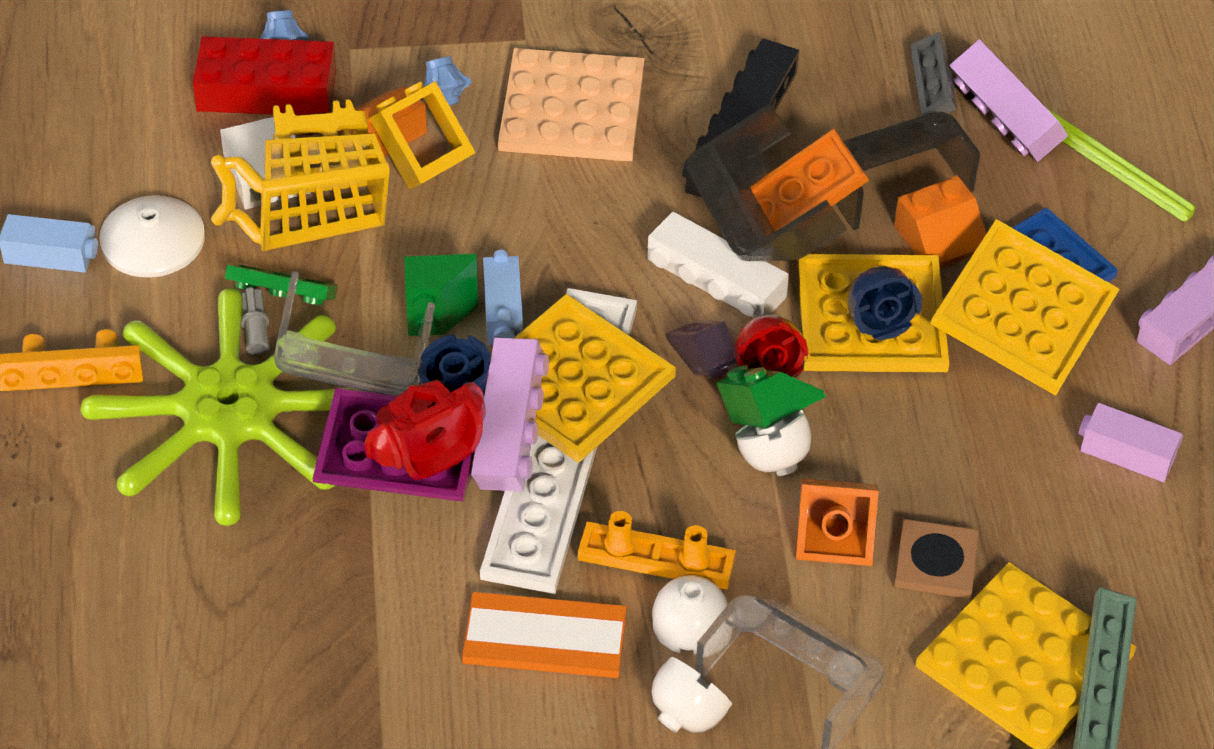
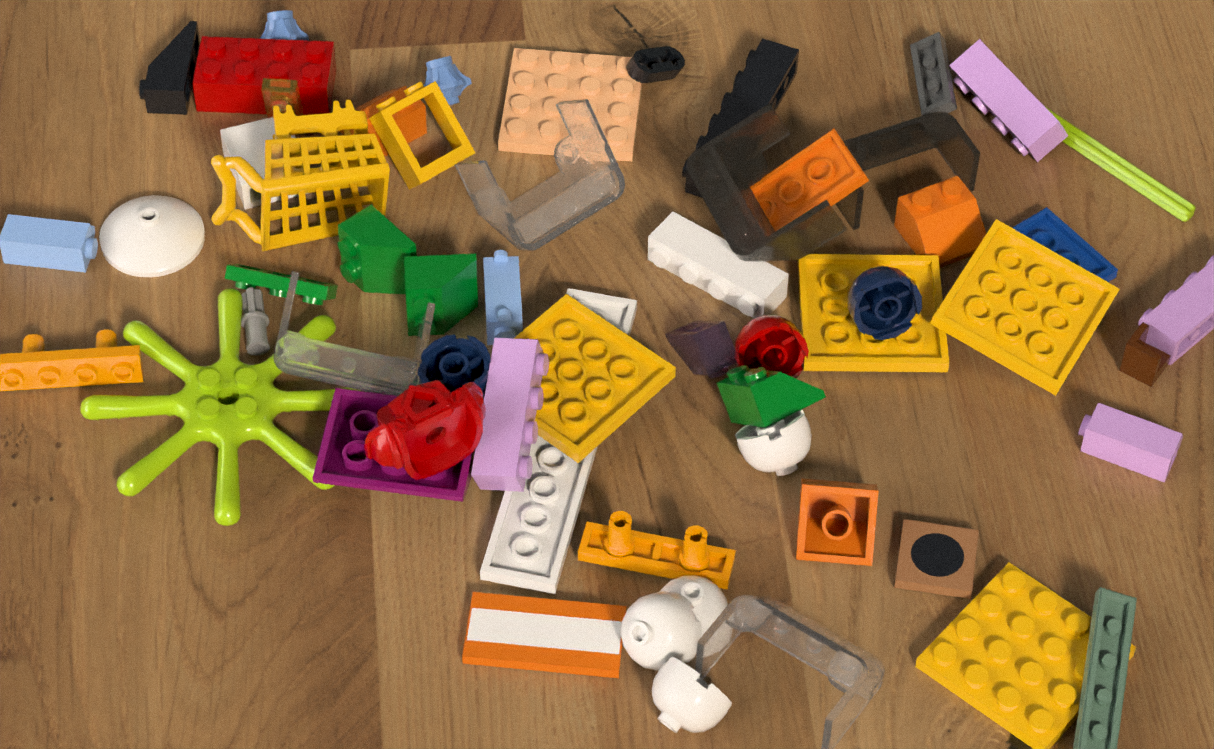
(172, 74): none -> black slope
(281, 93): none -> clear yellow plate
(374, 252): none -> green slope
(584, 185): none -> clear windscreen
(652, 58): none -> black beam
(659, 629): none -> white cylinder
(1143, 360): none -> reddish brown panel

